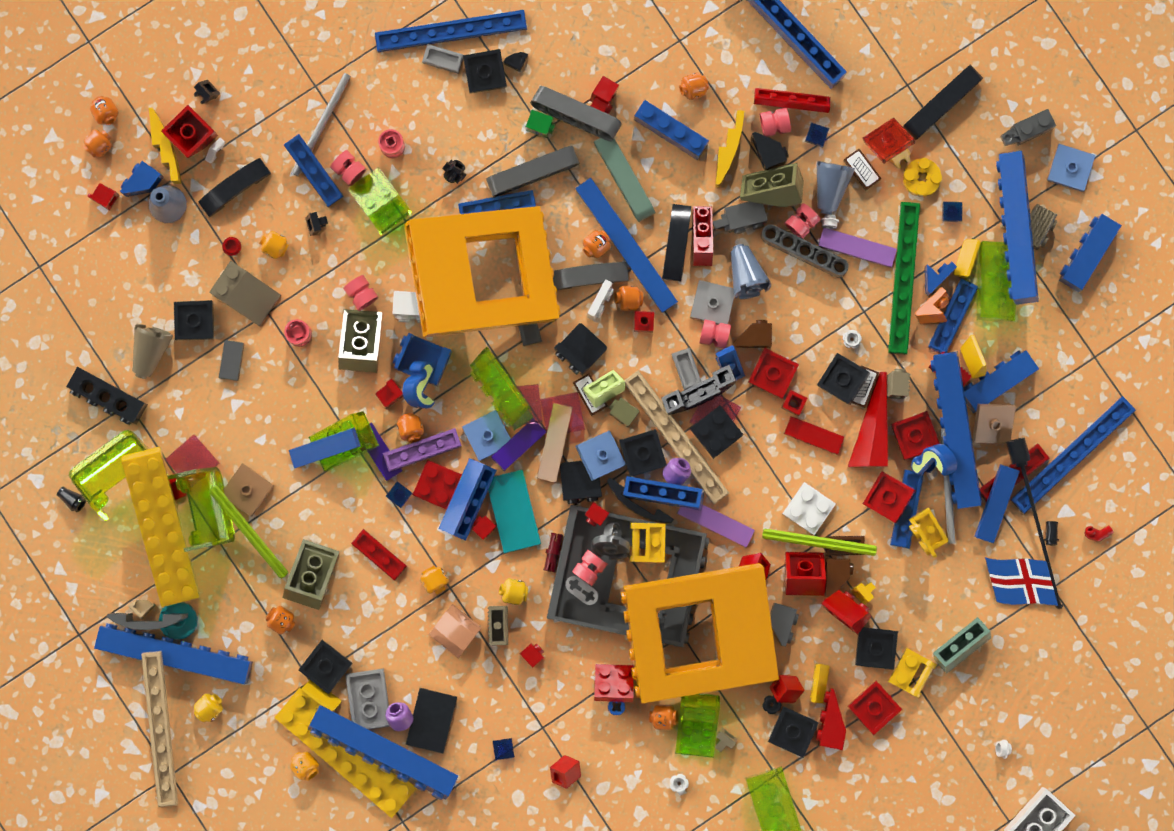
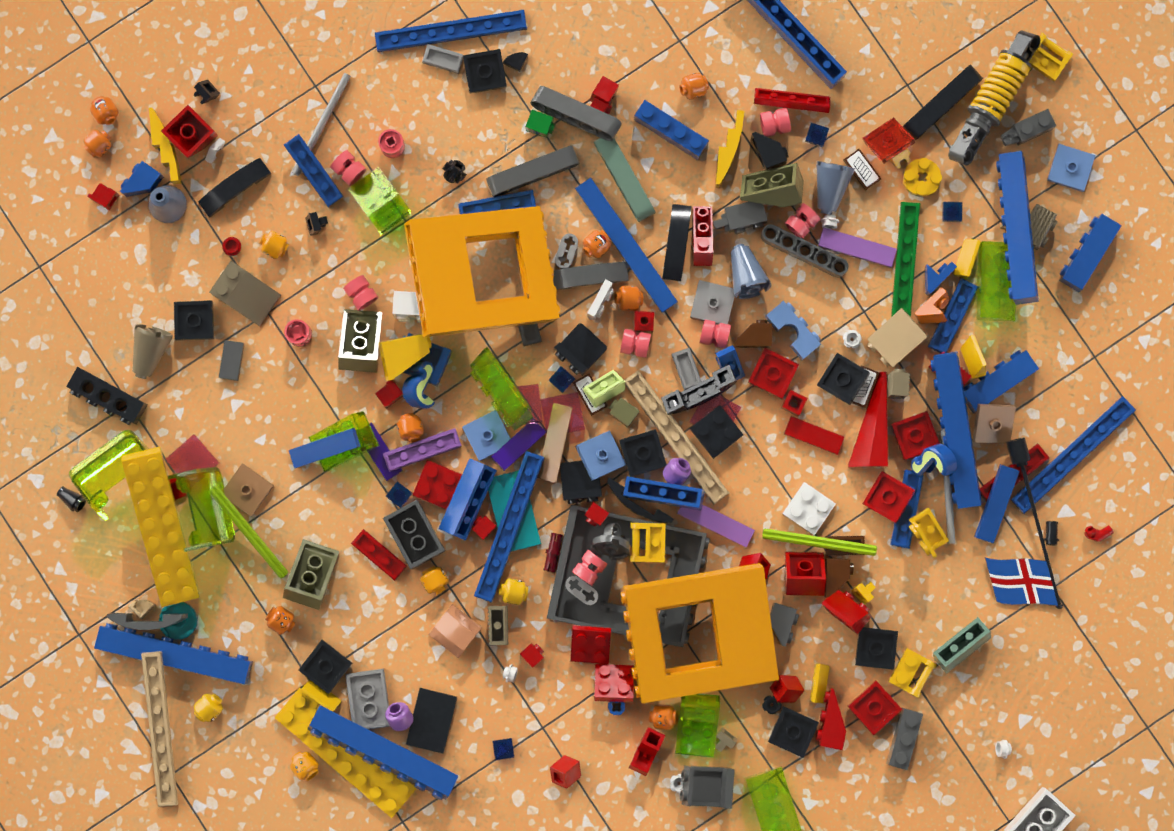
(402, 353): none -> yellow slope
(414, 534): none -> dark grey brick
(509, 526): none -> blue tile
(510, 673): none -> white plate
(561, 379): none -> clear blue plate
(562, 249): none -> light grey beam
(590, 644): none -> red plate
(635, 343): none -> coral wheel
(646, 751): none -> red brick
(707, 786): none -> dark grey panel
(783, 316): none -> medium blue arch
(896, 338): none -> tan panel
(904, 739): none -> dark grey brick
(995, 96): none -> piece
(1048, 64): none -> yellow plate

